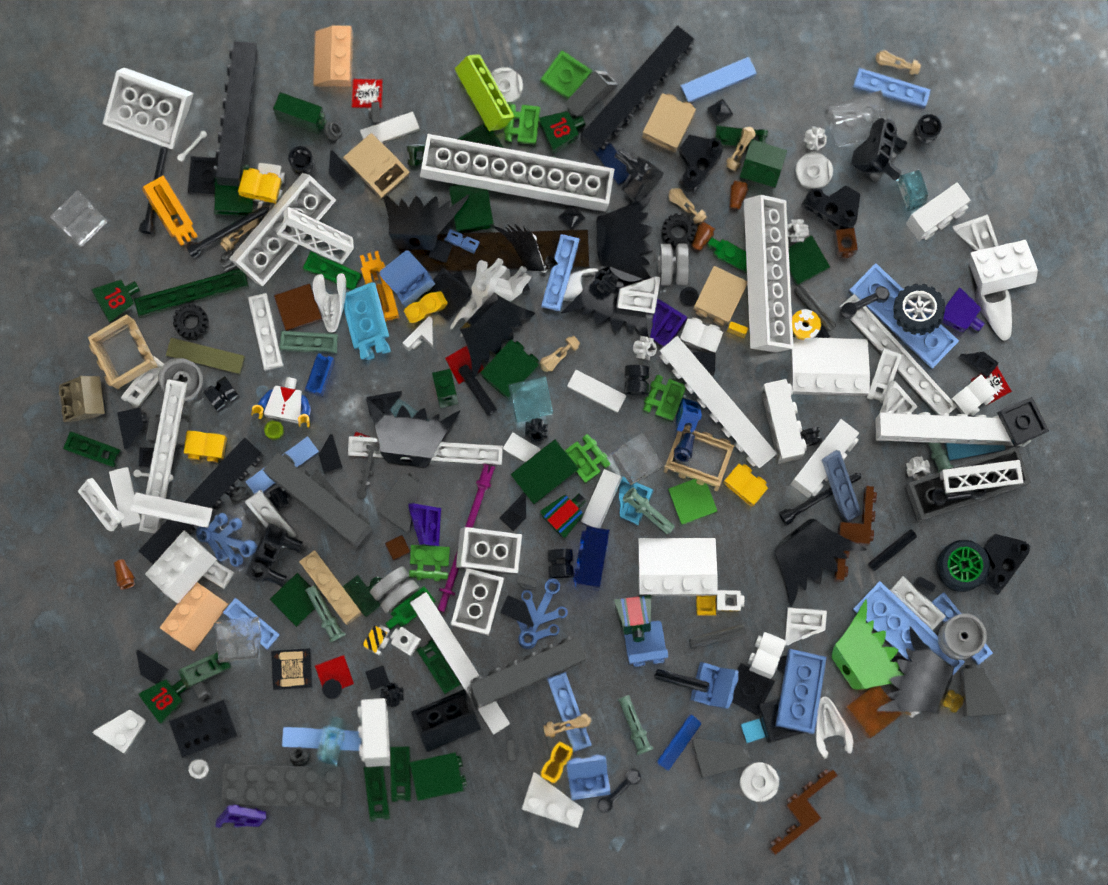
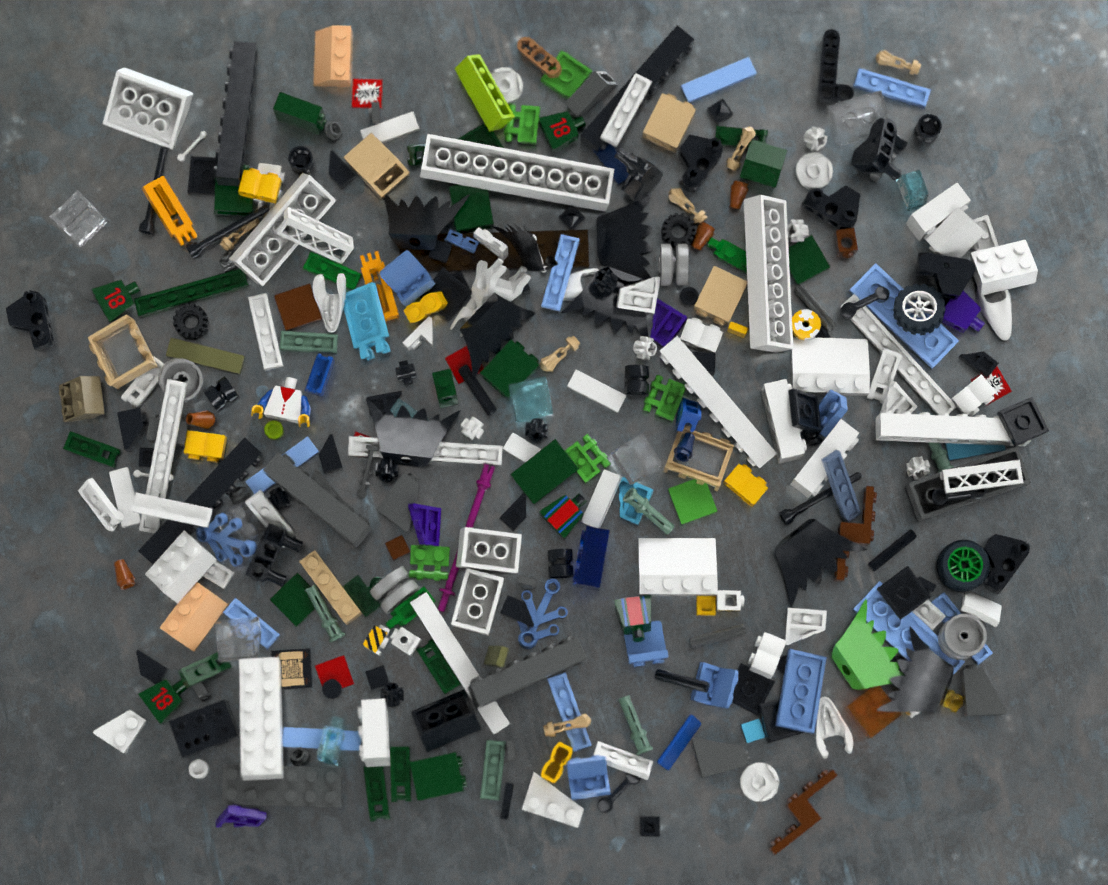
(25, 315): none -> black piece
(202, 419): none -> dark orange cone
(261, 718): none -> white brick
(386, 470): none -> black gear
(405, 372): none -> black gear
(472, 428): none -> white gear
(491, 243): none -> white wing
(493, 770): none -> sand green tile
(496, 656): none -> olive tile
(506, 801): none -> black tile
(541, 65): none -> medium nougat beam
(624, 760): none -> white tile
(626, 110): none -> white tile
(650, 826): none -> black tile
(804, 411): none -> black tile
(830, 67): none -> black beam
(831, 410): none -> medium blue bracket
(904, 592): none -> black tile
(949, 280): none -> black piece
(955, 235): none -> white brick
(981, 608): none -> white tile

